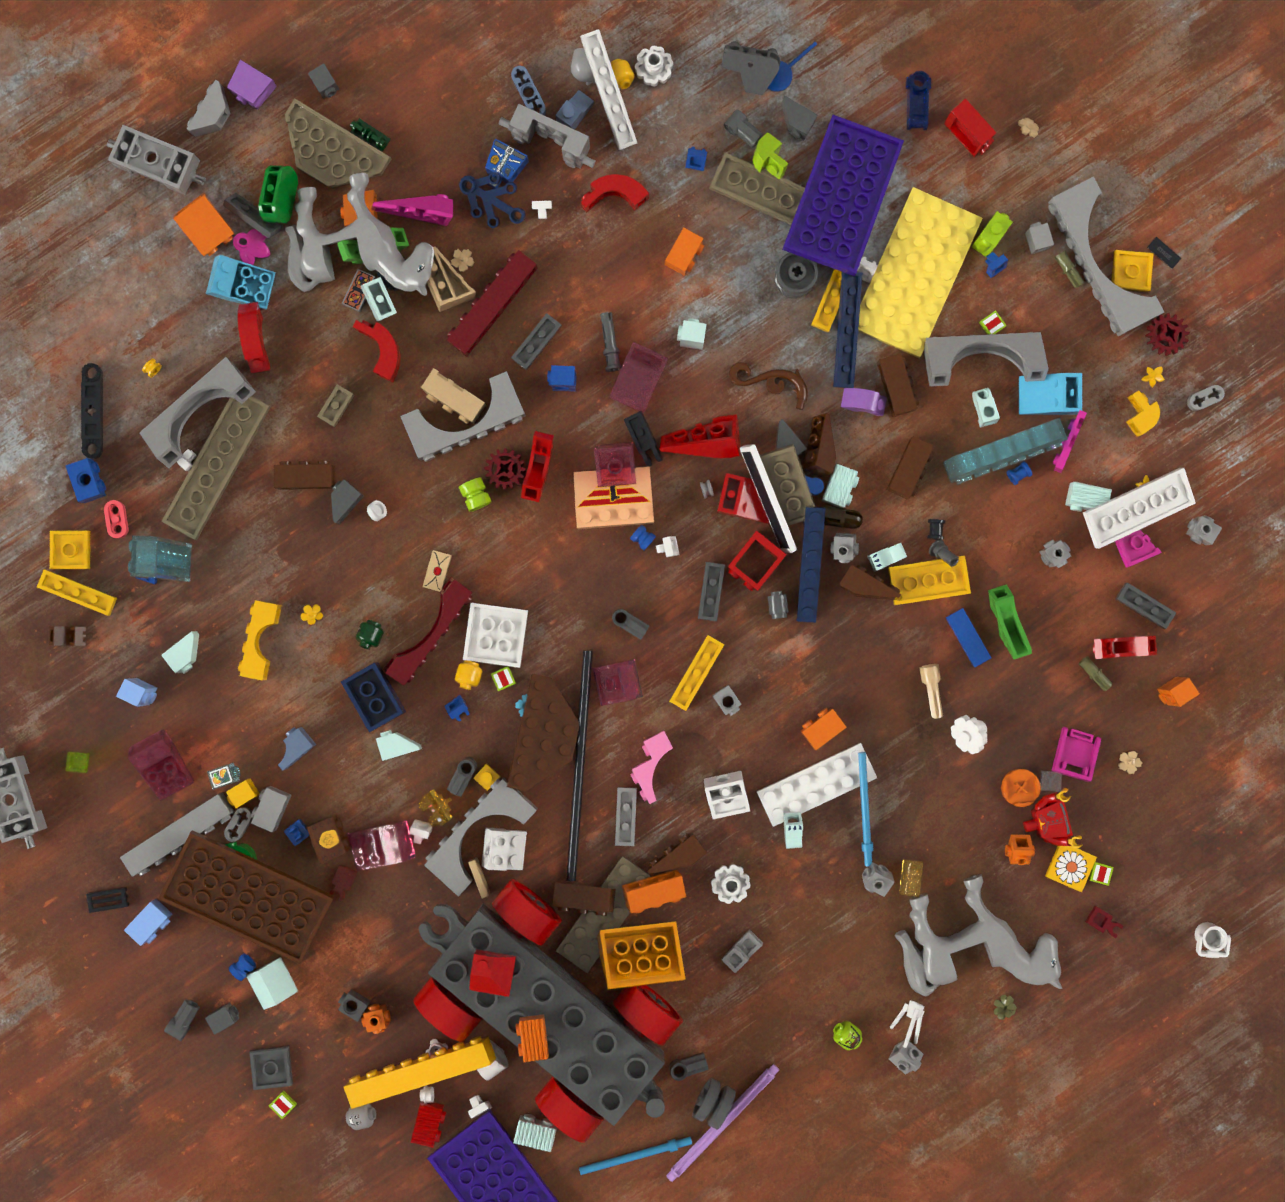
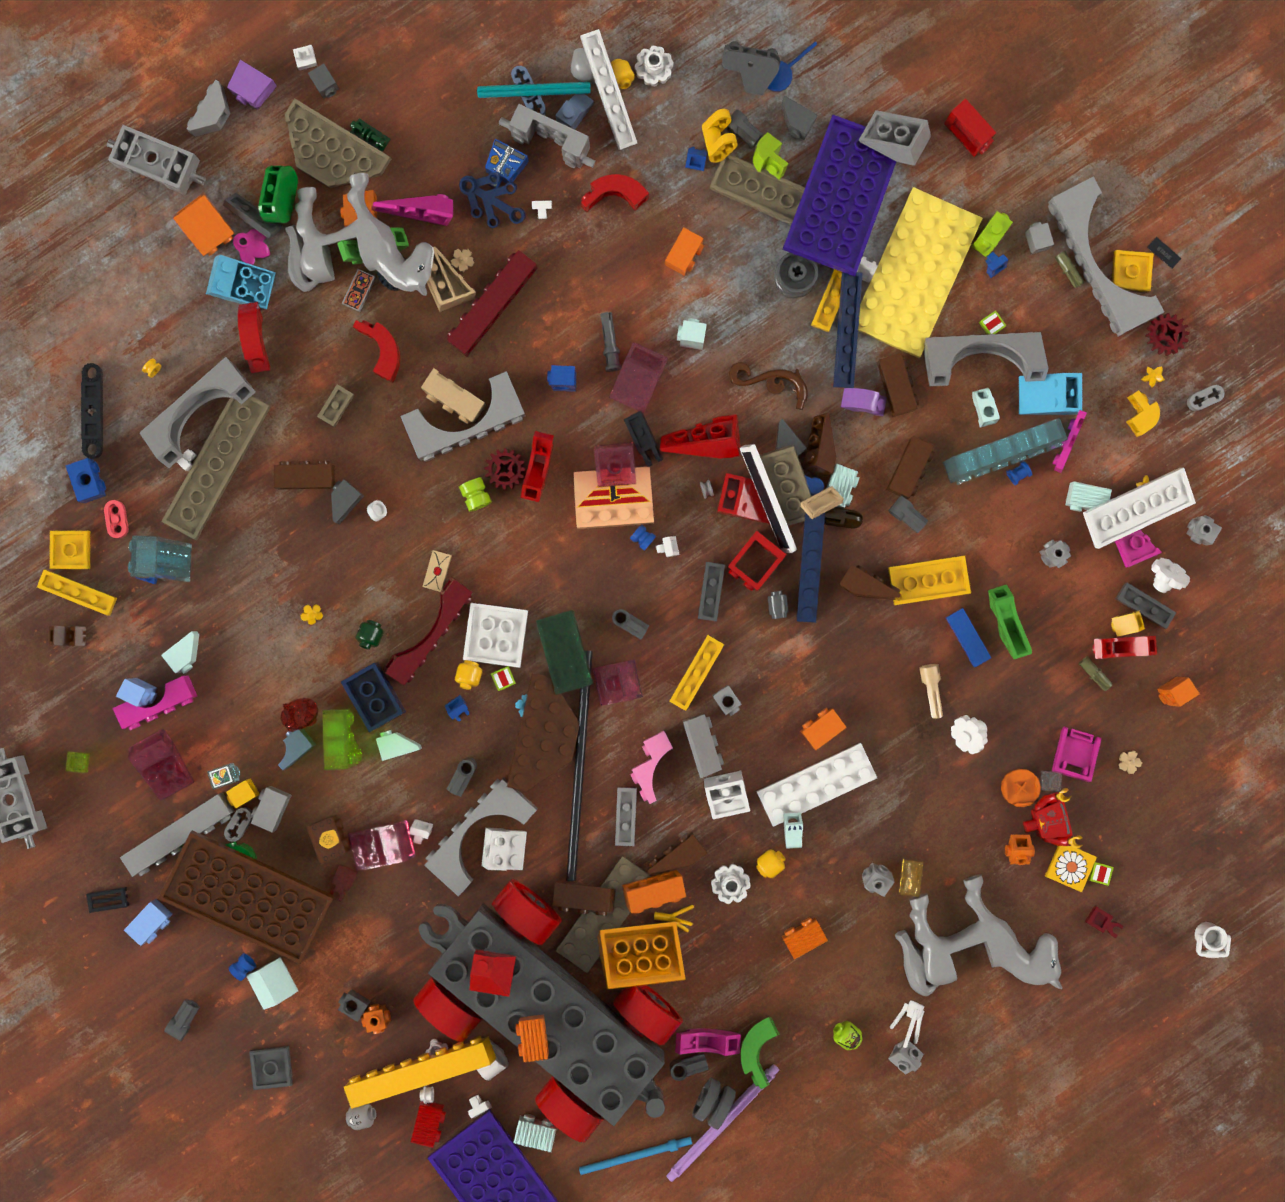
(176, 693): none -> dark pink arch
(222, 1018): dark grey brick -> none
(254, 663): yellow arch -> none
(282, 1104): tile -> none
(297, 832): blue tile -> none
(299, 714): none -> clear red plate
(305, 57): none -> white tile
(339, 743): none -> clear neon green slope
(378, 299): light aqua brick -> none
(437, 806): clear yellow hips -> none
(479, 877): tan tile -> none
(486, 776): yellow plate -> none
(534, 89): none -> teal axle
(536, 341): dark grey plate -> none
(564, 652): none -> clear green plate
(671, 918): none -> yellow plant
(703, 745): none -> light grey slope
(708, 1040): none -> dark pink arch
(718, 146): none -> yellow connector
(742, 951): light grey slope -> none
(751, 1049): none -> bright green arch
(770, 863): none -> yellow head
(804, 937): none -> orange brick
(822, 502): none -> tan tile
(846, 541): light grey brick -> none
(867, 845): dark azure bar -> none
(887, 556): light aqua leg -> none
(897, 136): none -> light grey slope
(904, 511): none -> dark grey piece
(918, 100): clear blue piece -> none
(936, 529): black bush -> none
(941, 551): dark grey pin -> none
(1005, 1008): olive plant -> none
(1028, 126): tan plant -> none
(1127, 623): none -> yellow brick
(1169, 575): none -> white plant

